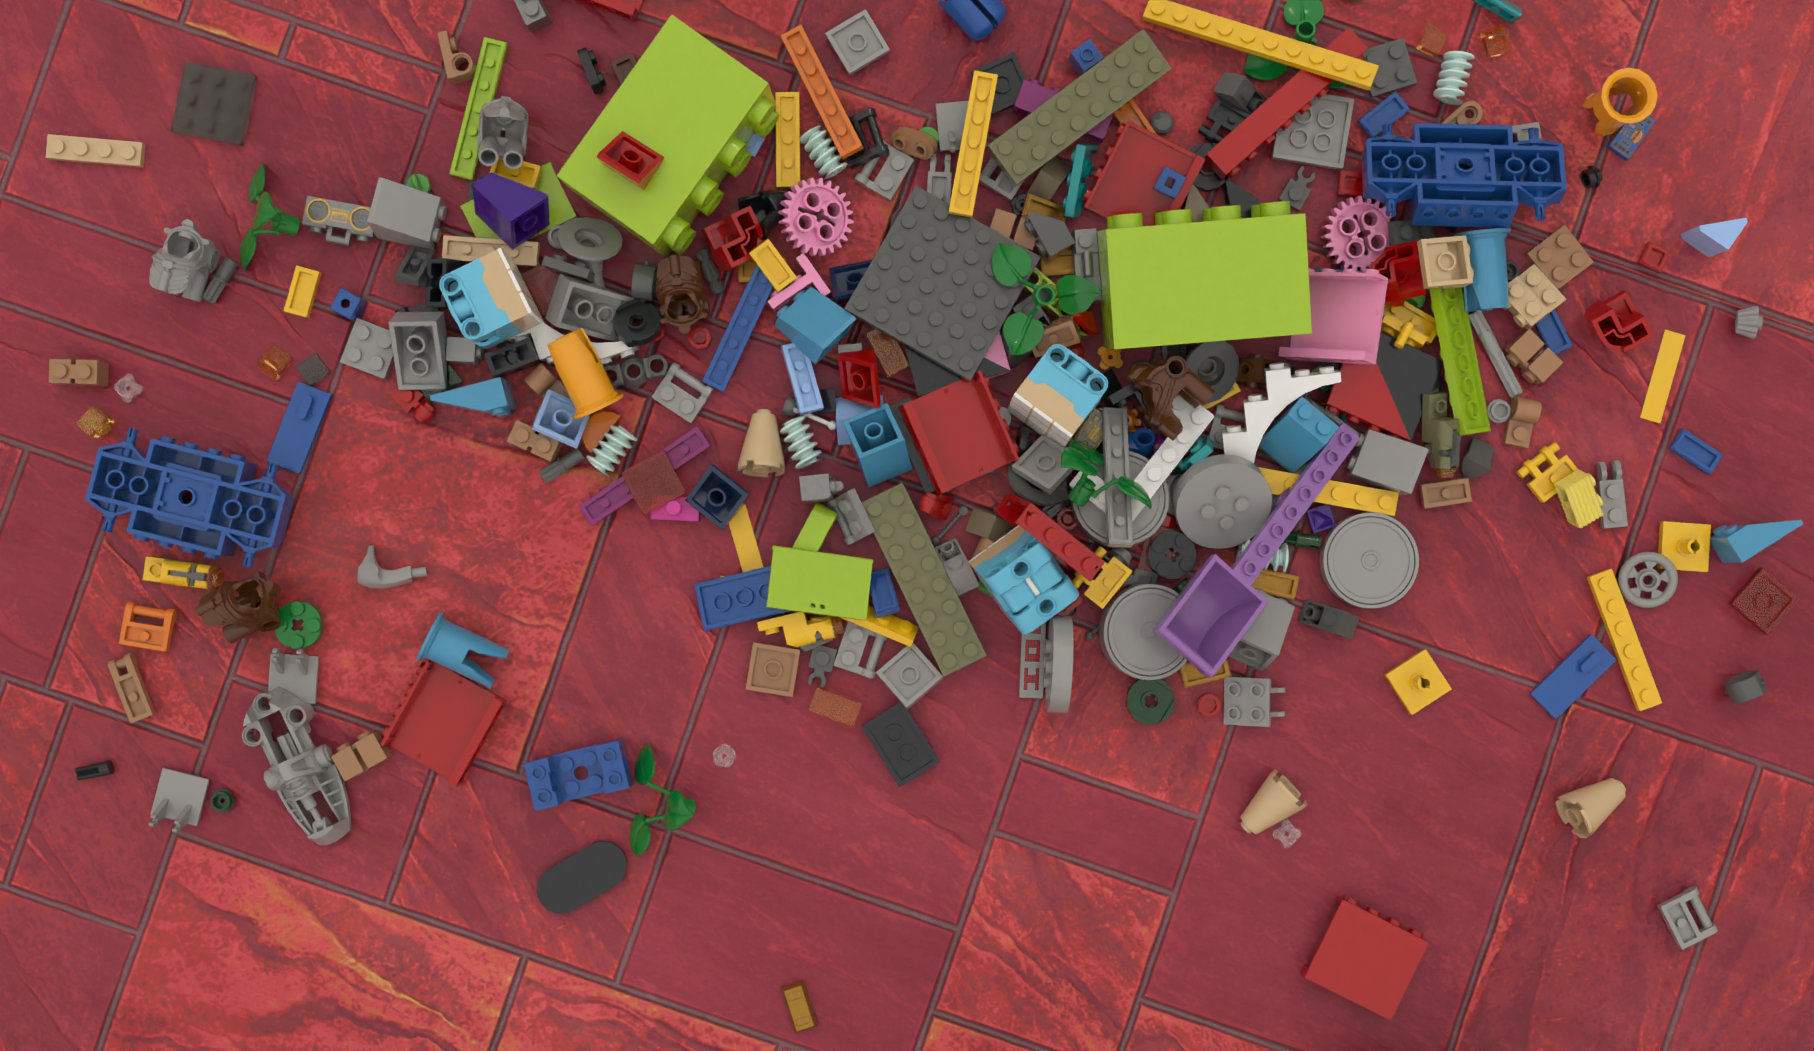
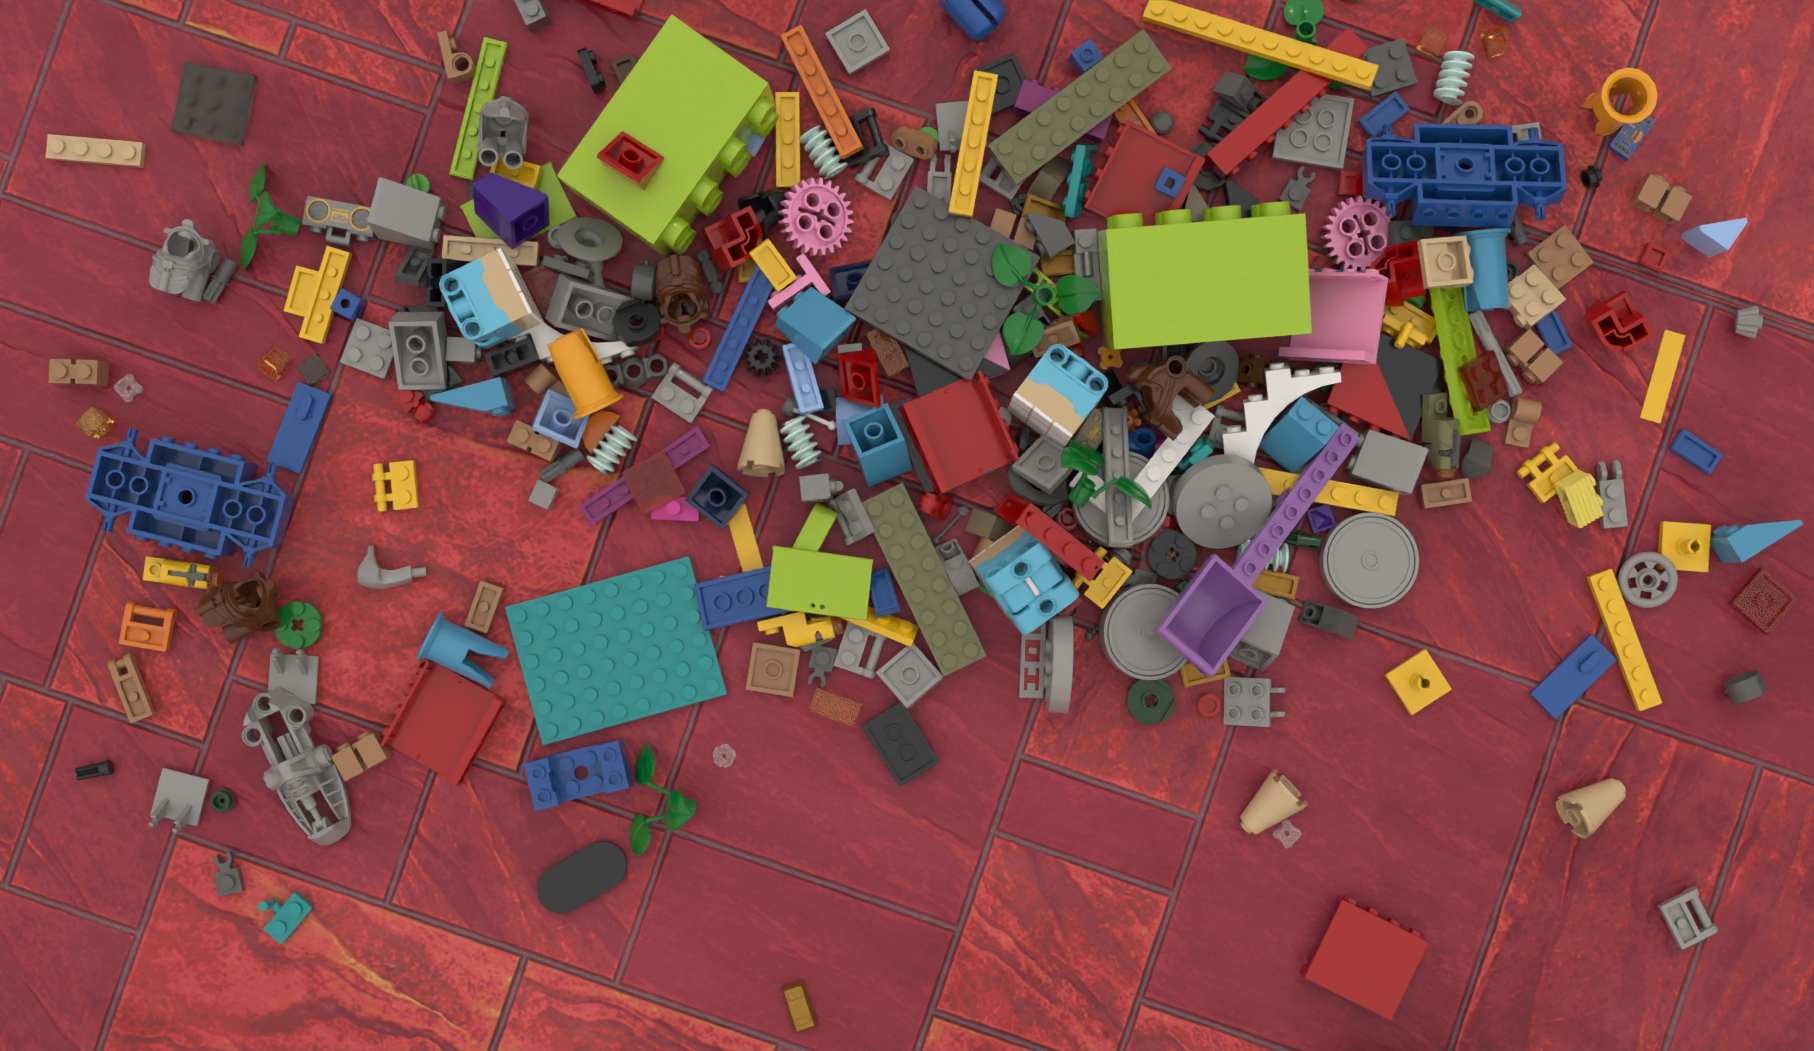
(228, 879): none -> dark grey plate
(287, 916): none -> teal plate
(327, 285): none -> yellow plate
(403, 486): none -> yellow plate
(484, 606): none -> medium nougat plate
(544, 494): none -> light grey slope
(615, 650): none -> teal plate
(768, 351): none -> black gear
(1483, 380): none -> clear red plate
(1518, 232): none -> dark grey pin
(1667, 201): none -> medium nougat piece

